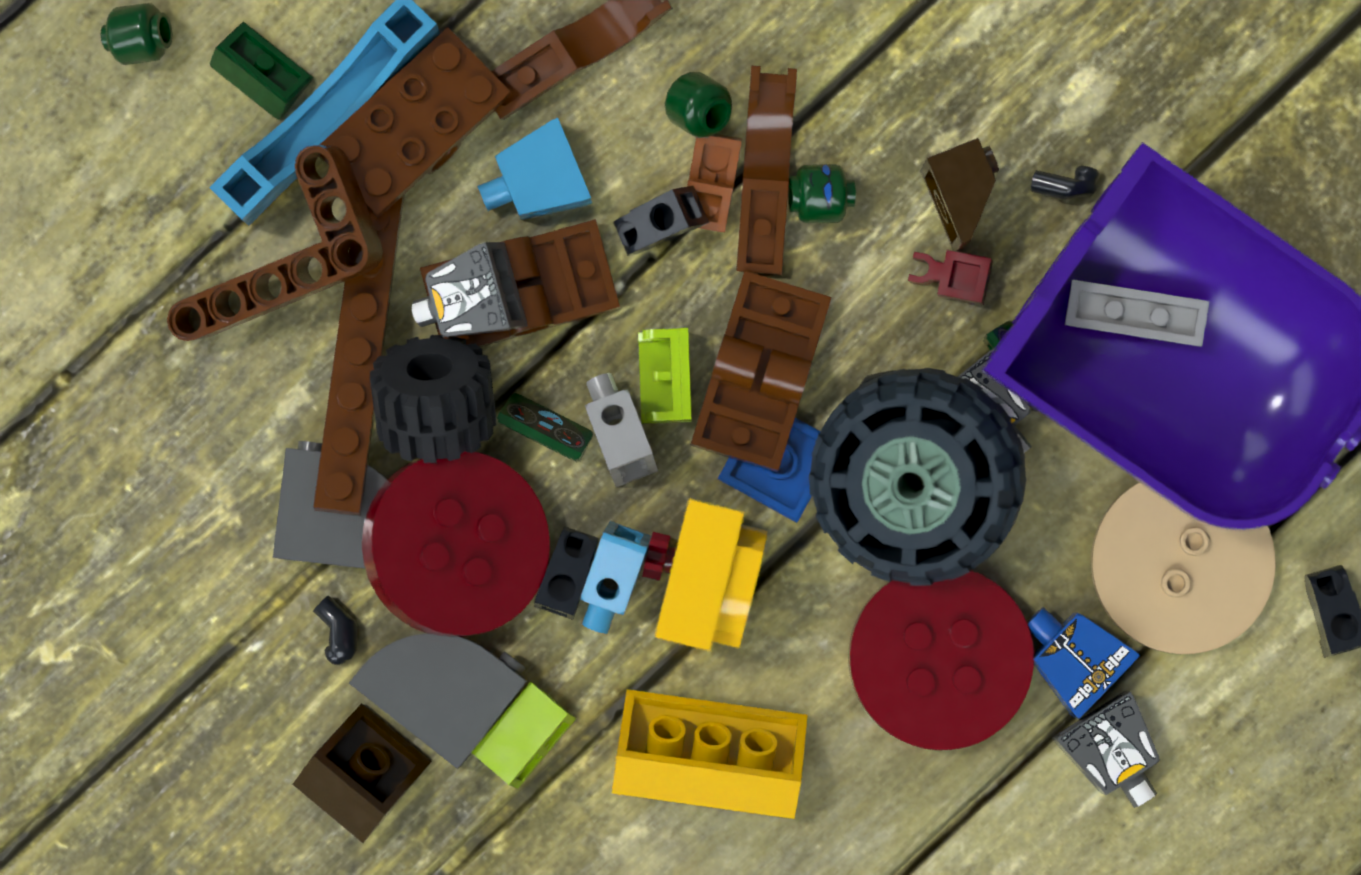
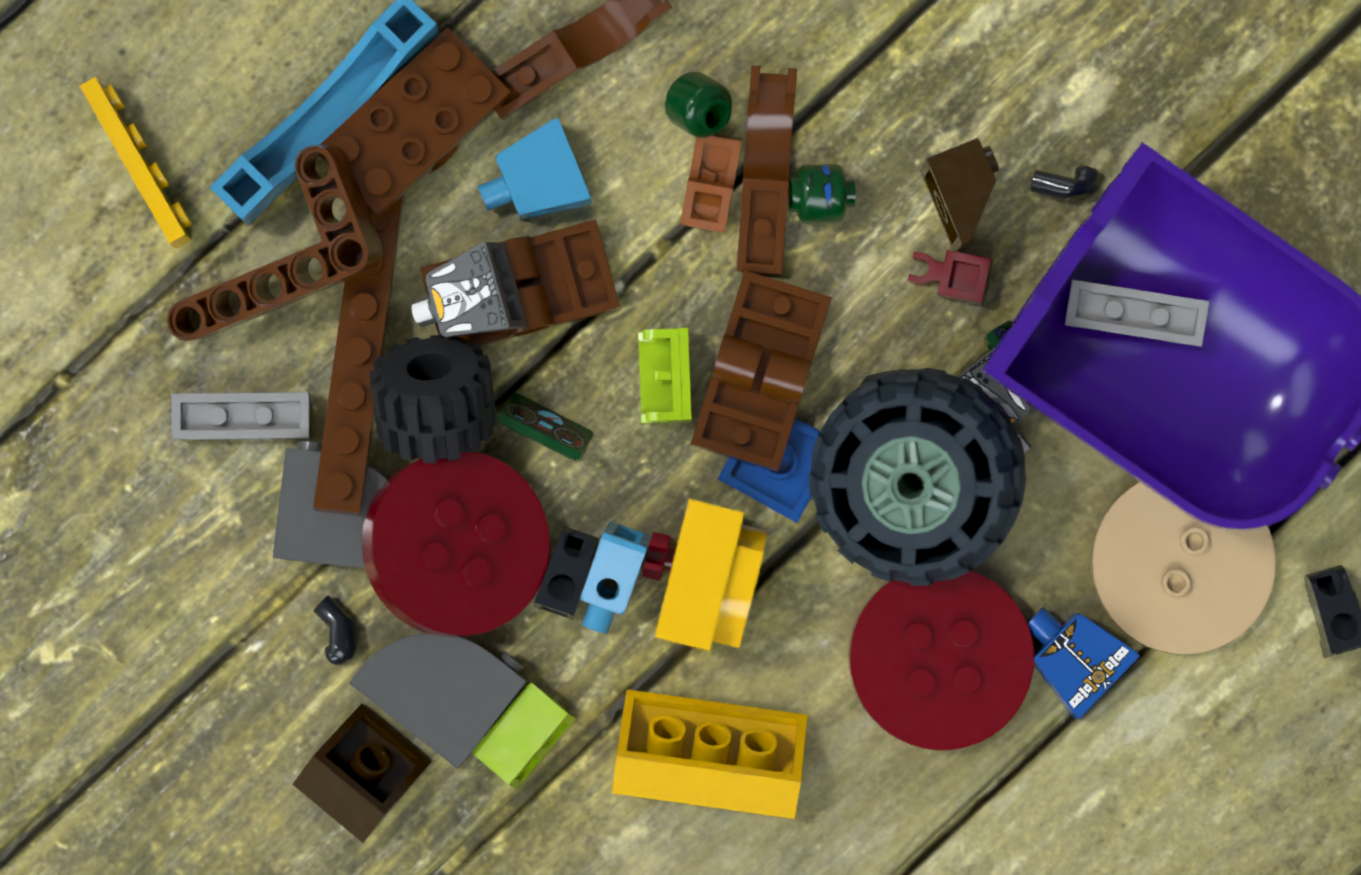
(128, 144): none -> yellow plate
(136, 34): dark green head -> none
(241, 416): none -> light grey plate
(260, 70): dark green slope -> none
(622, 444): light grey torso -> none
(660, 220): black leg -> none
(1113, 748): torso -> none

